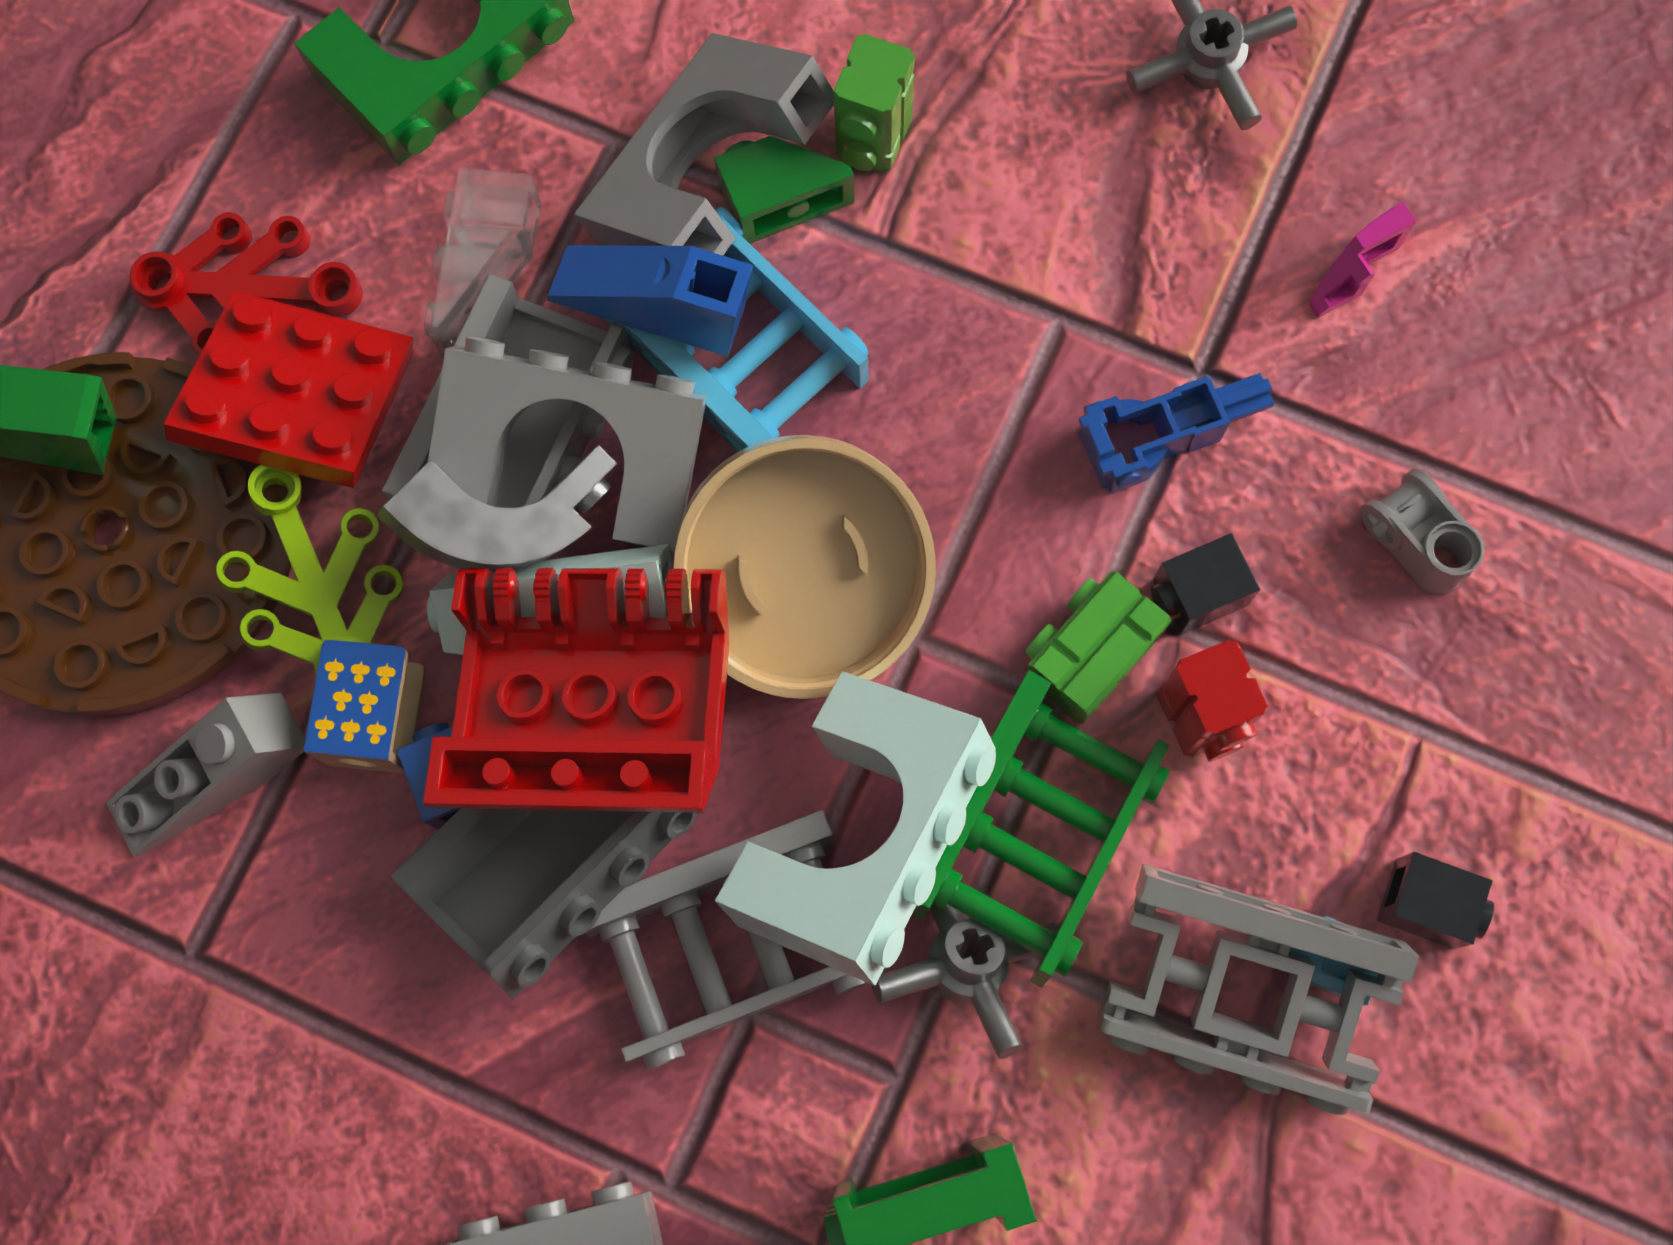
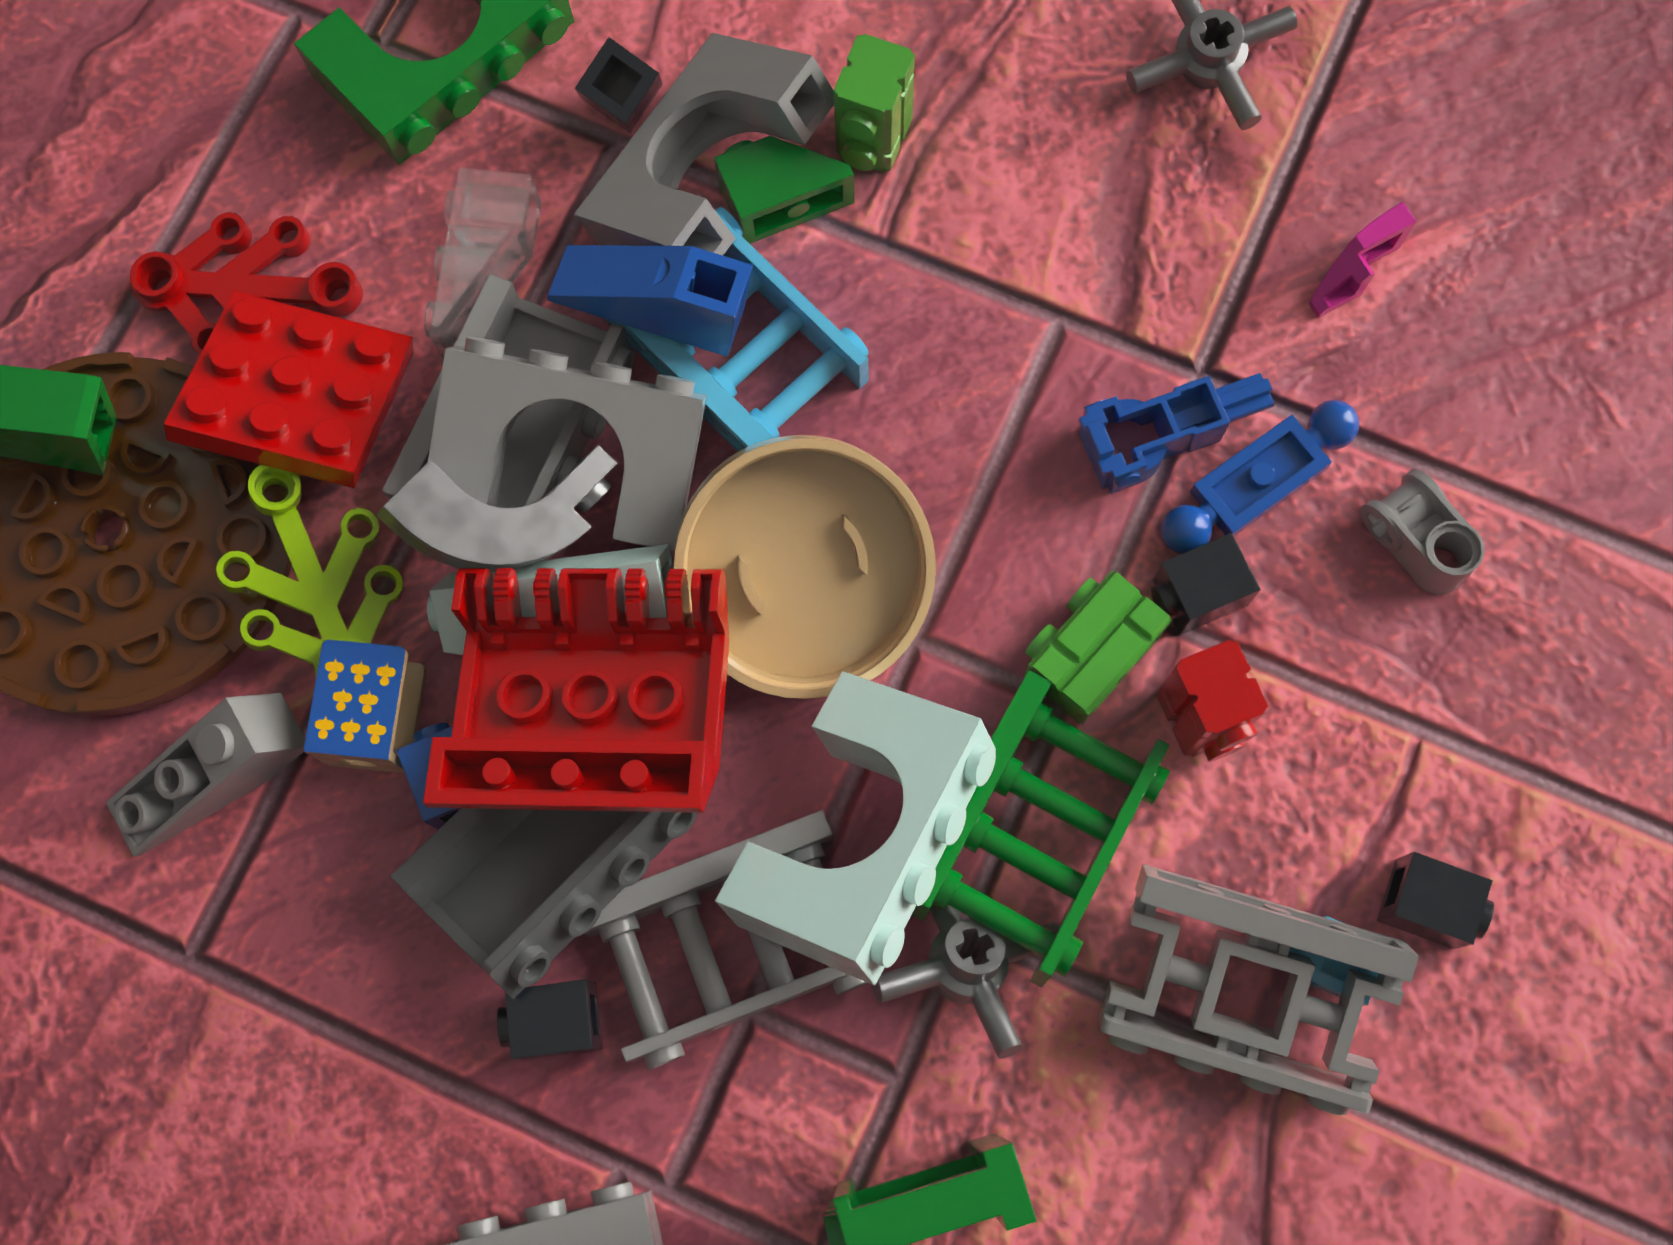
(551, 1020): none -> black brick
(619, 85): none -> black brick
(1260, 476): none -> blue plate

